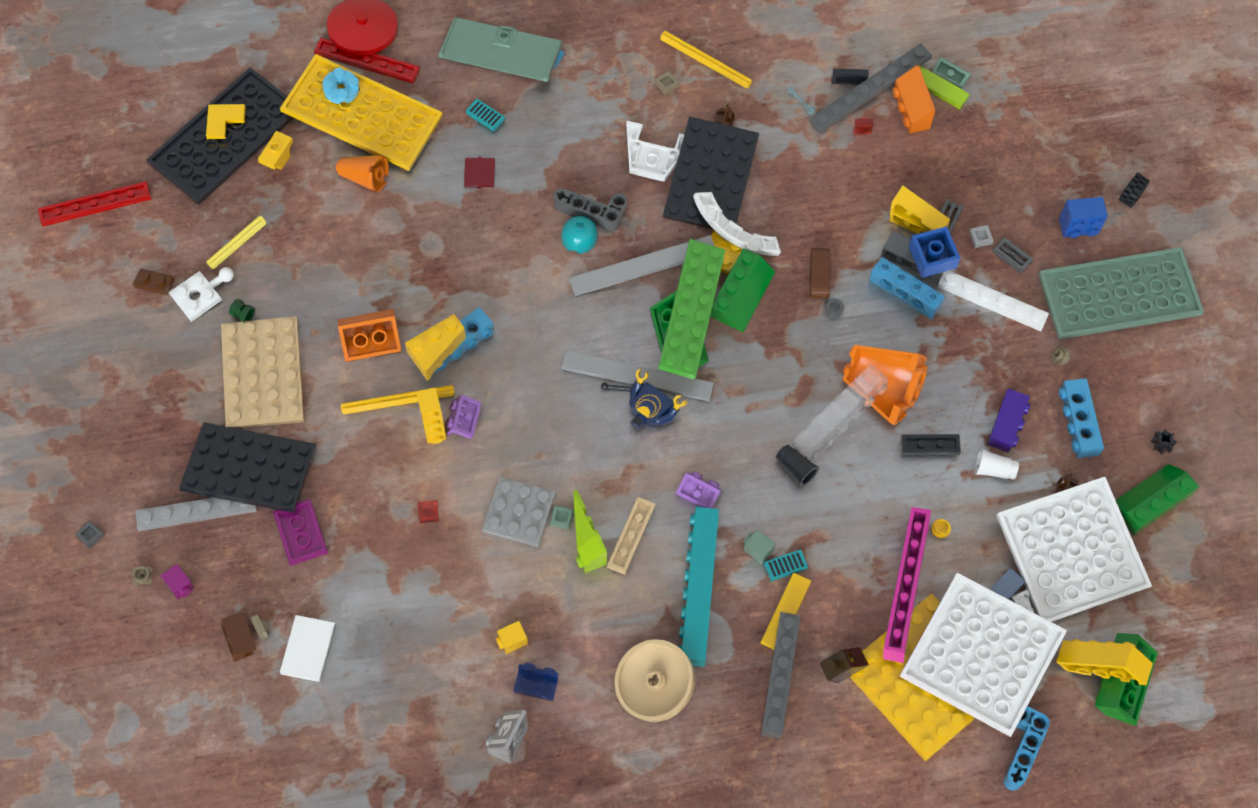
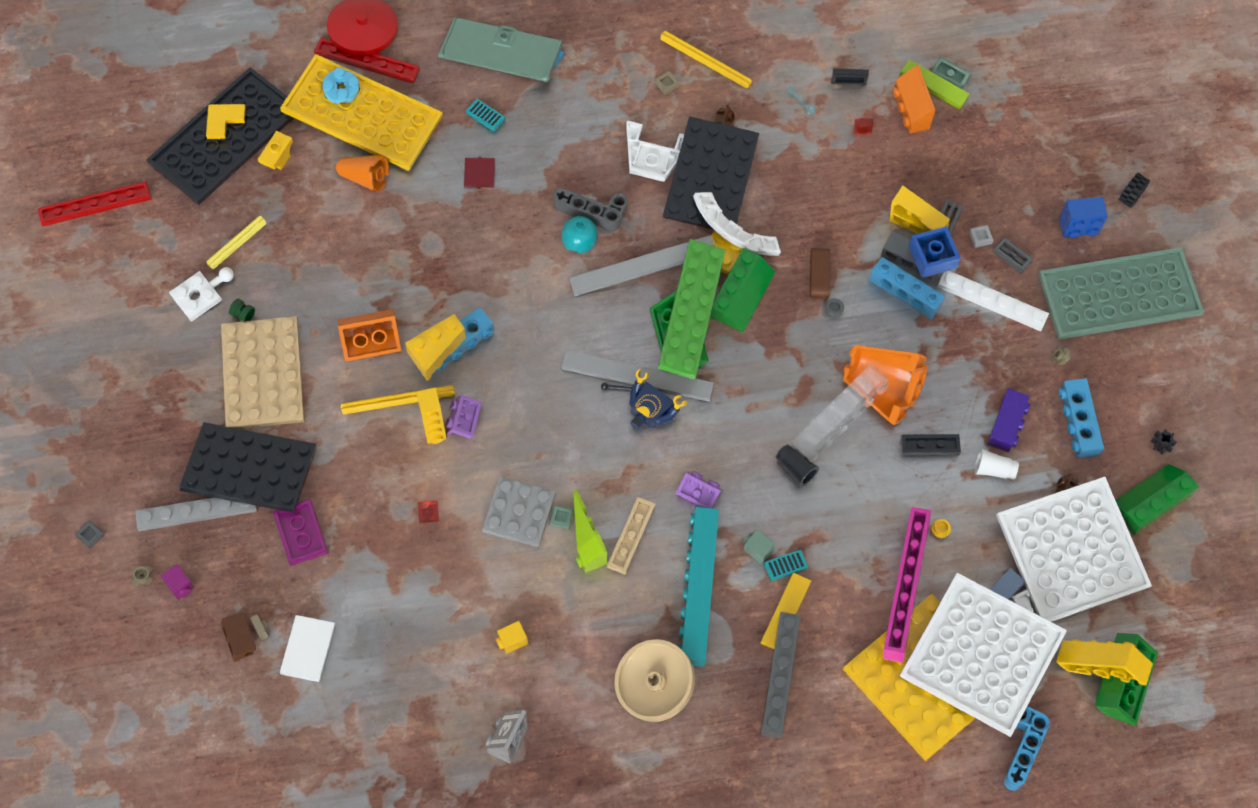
(153, 281): reddish brown plate -> none
(536, 682): clear blue bracket -> none
(839, 667): dark brown torso -> none
(869, 88): dark grey plate -> none

